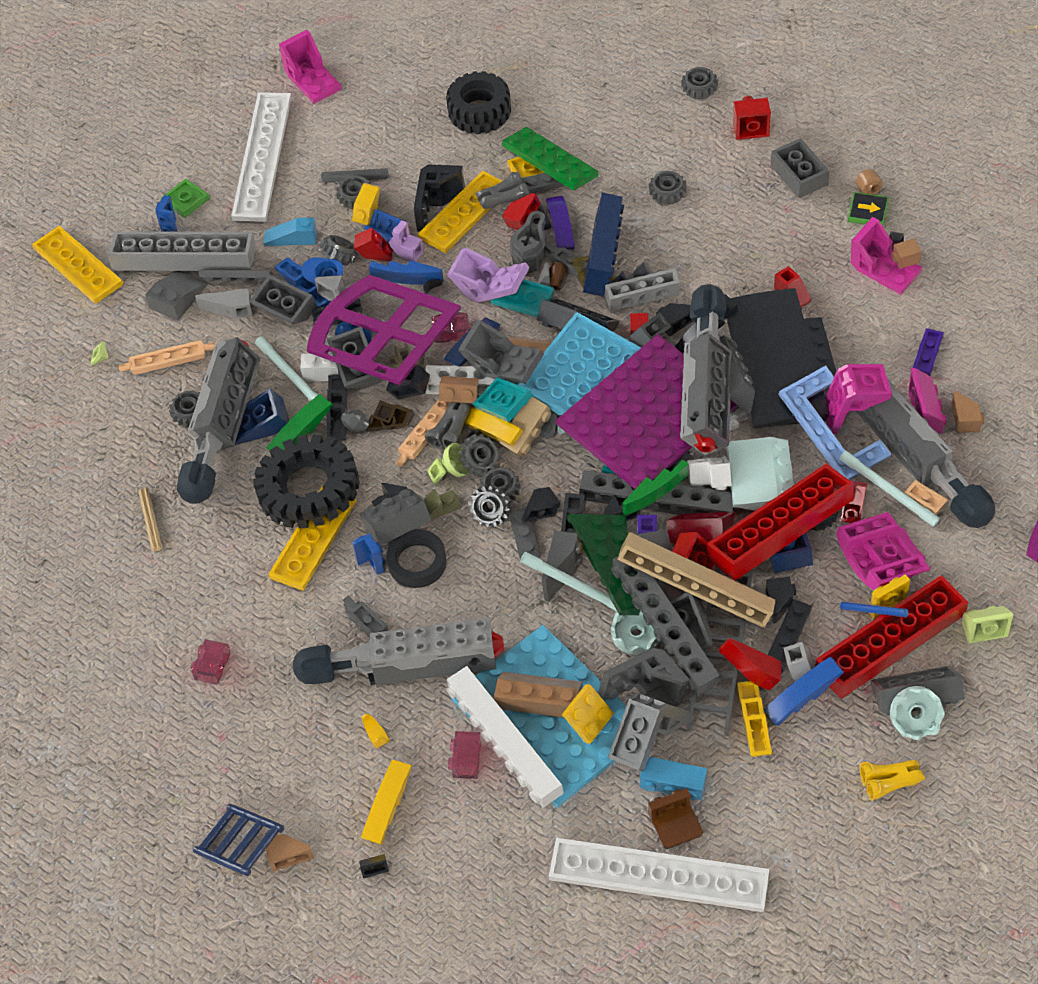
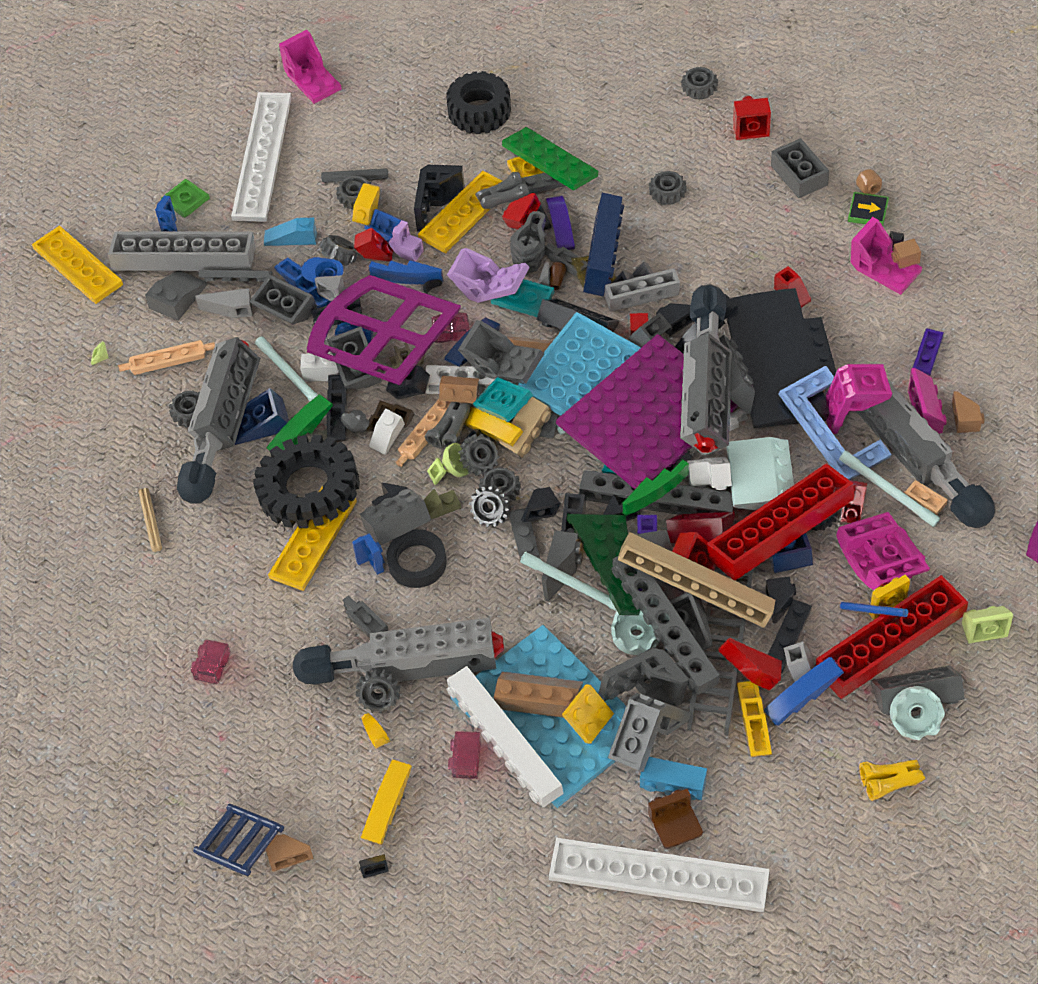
(375, 701): none -> dark grey gear
(386, 431): none -> white slope

